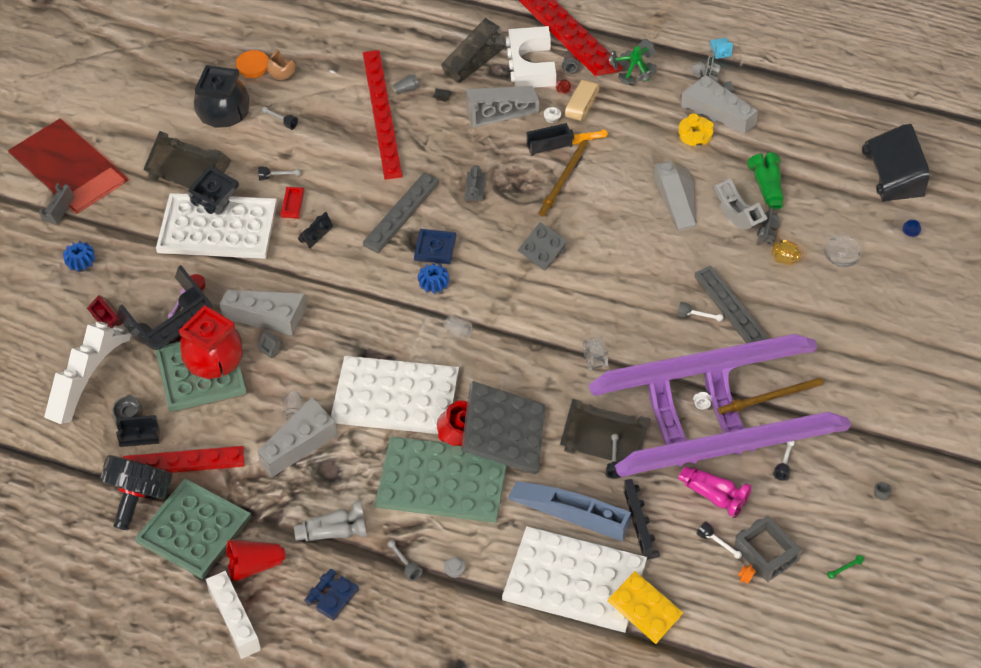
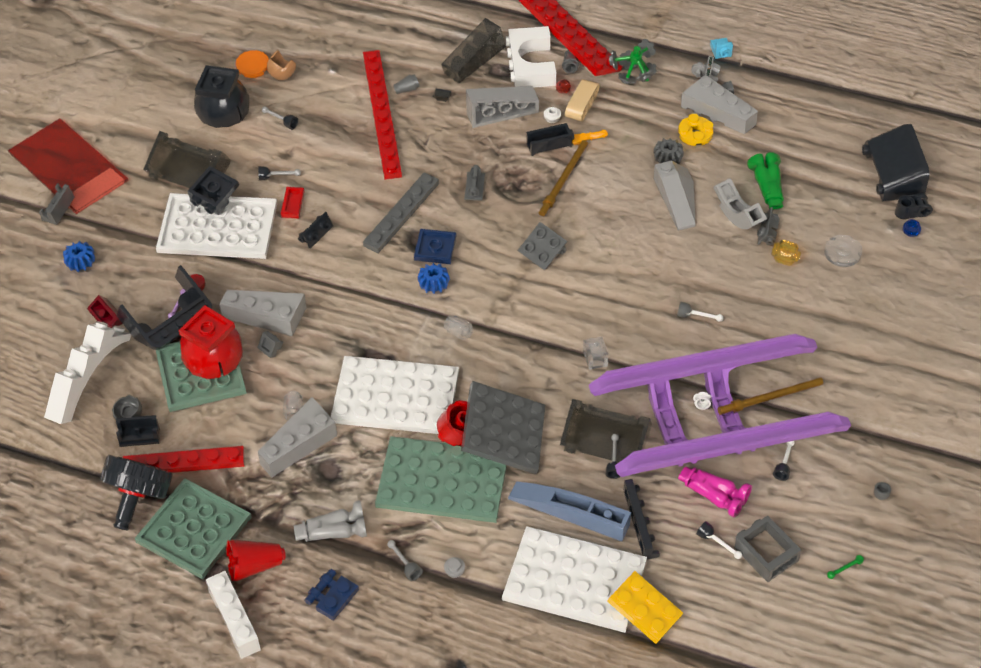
(668, 151): none -> dark grey gear
(729, 305): dark grey plate -> none
(746, 573): orange plate -> none
(911, 206): none -> black piece

